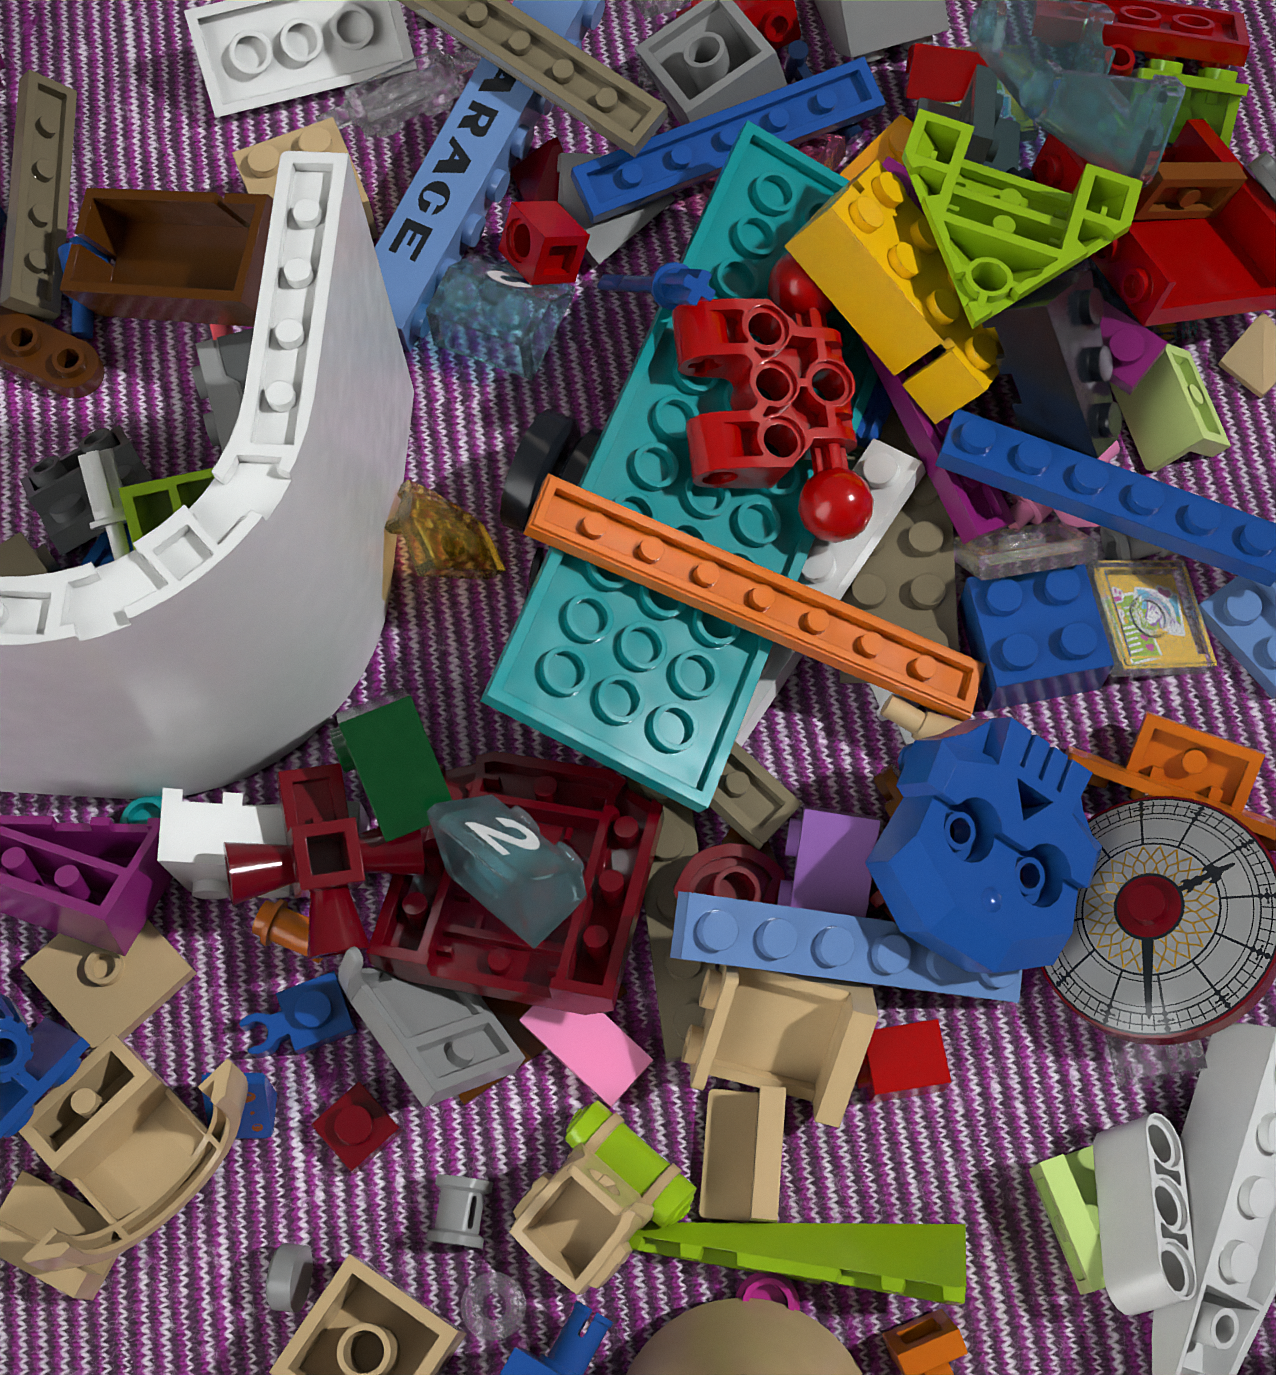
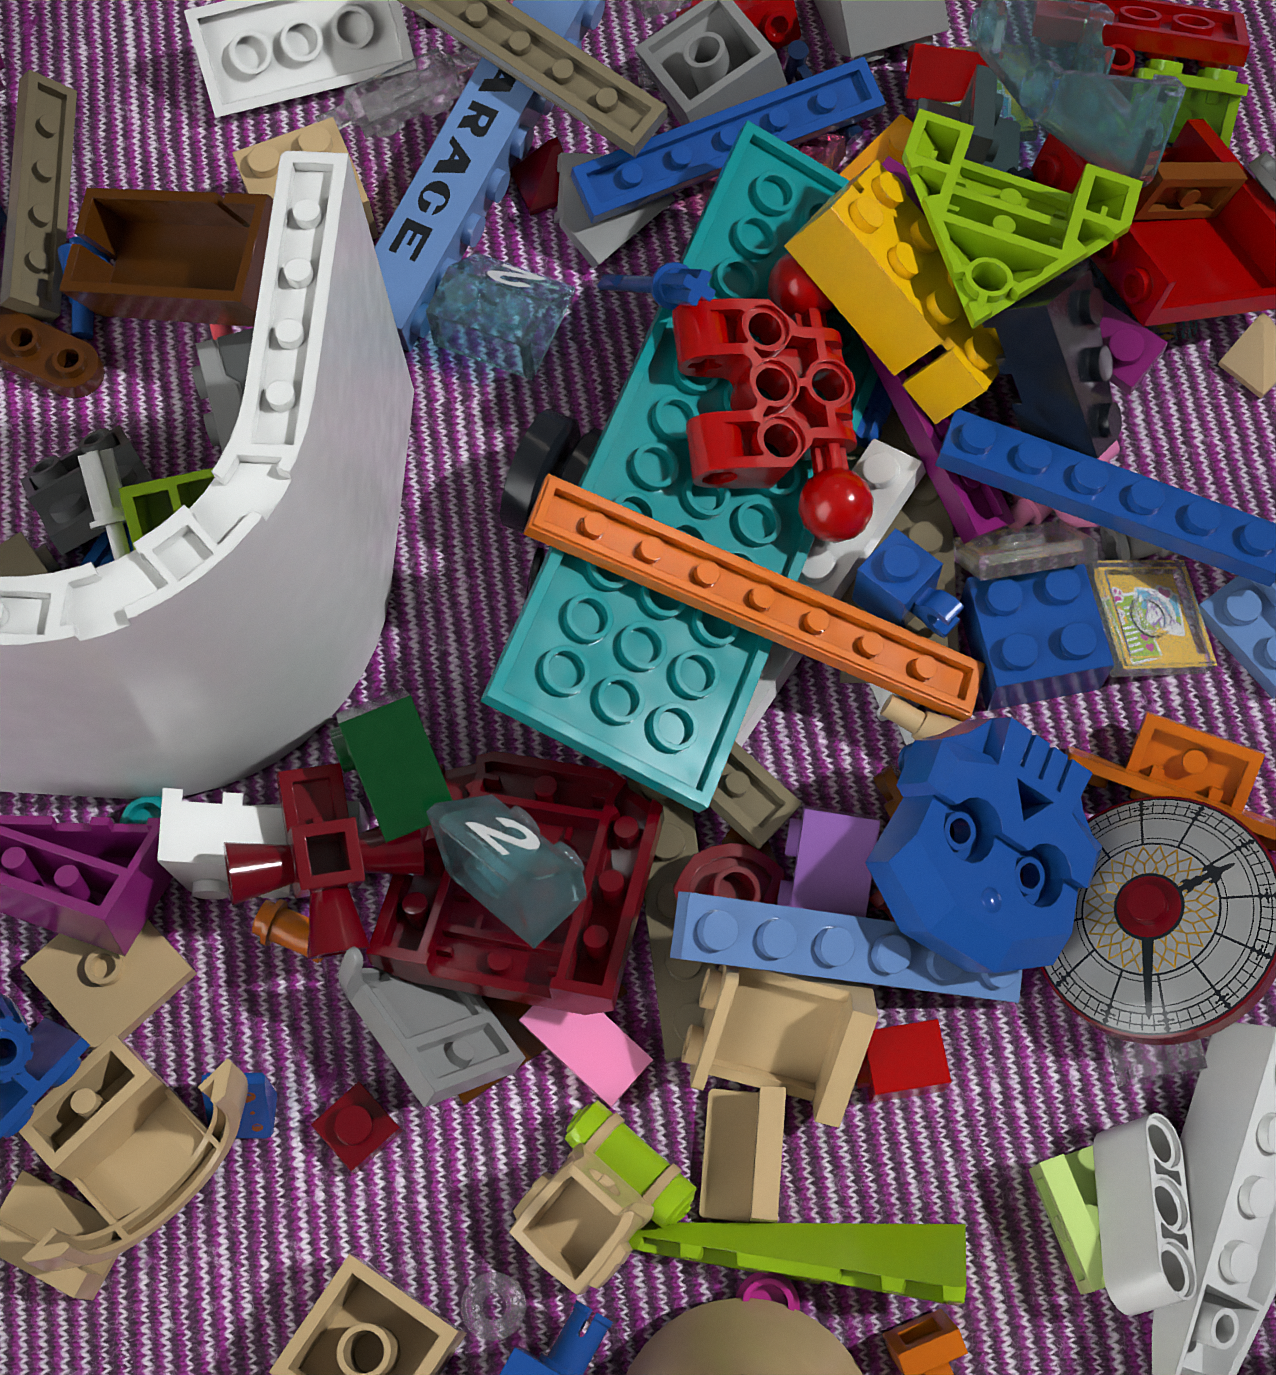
(289, 1277): light grey tile -> none
(309, 1016): blue plate -> none
(443, 536): clear yellow slope -> none
(459, 1211): light grey bush -> none
(543, 242): red brick -> none
(902, 583): none -> blue brick
(1171, 412): yellowish green panel -> none

